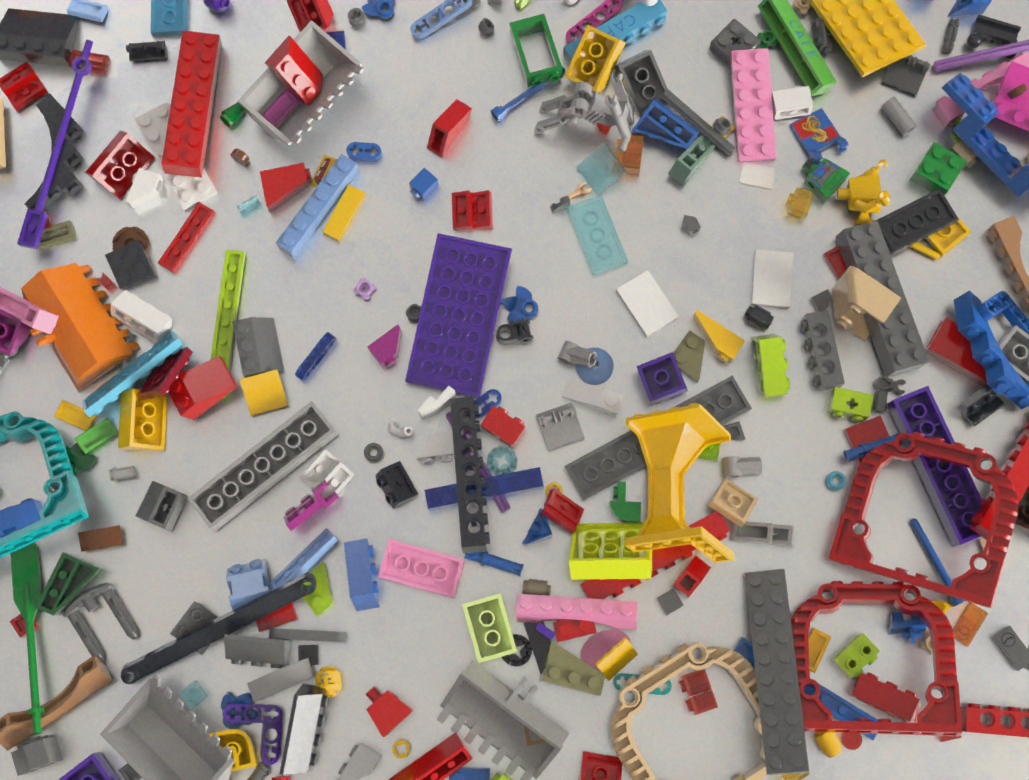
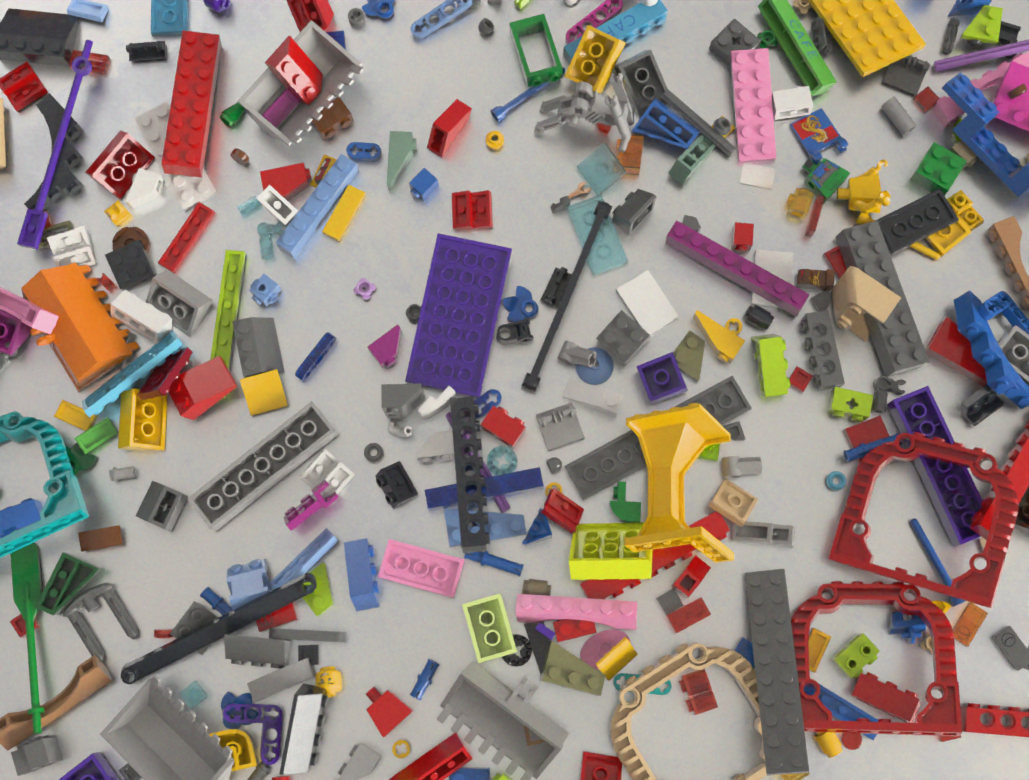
(72, 247): none -> white slope
(117, 213): none -> yellow tile
(163, 633): none -> clear red tile
(178, 300): none -> light grey slope
(215, 601): none -> blue axle
(264, 290): none -> medium blue brick
(266, 231): none -> clear light blue bar
(277, 205): none -> white slope
(333, 119): none -> reddish brown brick
(400, 153): none -> sand green slope
(400, 399): none -> dark grey slope
(424, 679): none -> blue pin
(494, 144): none -> yellow plate
(500, 526): none -> medium blue wing
(532, 380): none -> black piece
(554, 464): none -> dark grey hinge
(556, 287): none -> black hinge
(623, 337): none -> dark grey brick
(634, 210): none -> dark grey slope
(688, 615): none -> clear red plate
(733, 321): none -> yellow bush
(736, 268): none -> magenta brick
(742, 237): none -> red brick
(800, 379): none -> red tile
(814, 216): none -> clear red tile
(816, 279): none -> reddish brown leg
(926, 99): none -> clear red tile
(963, 209): none -> yellow slope
(985, 25): none -> lime wing

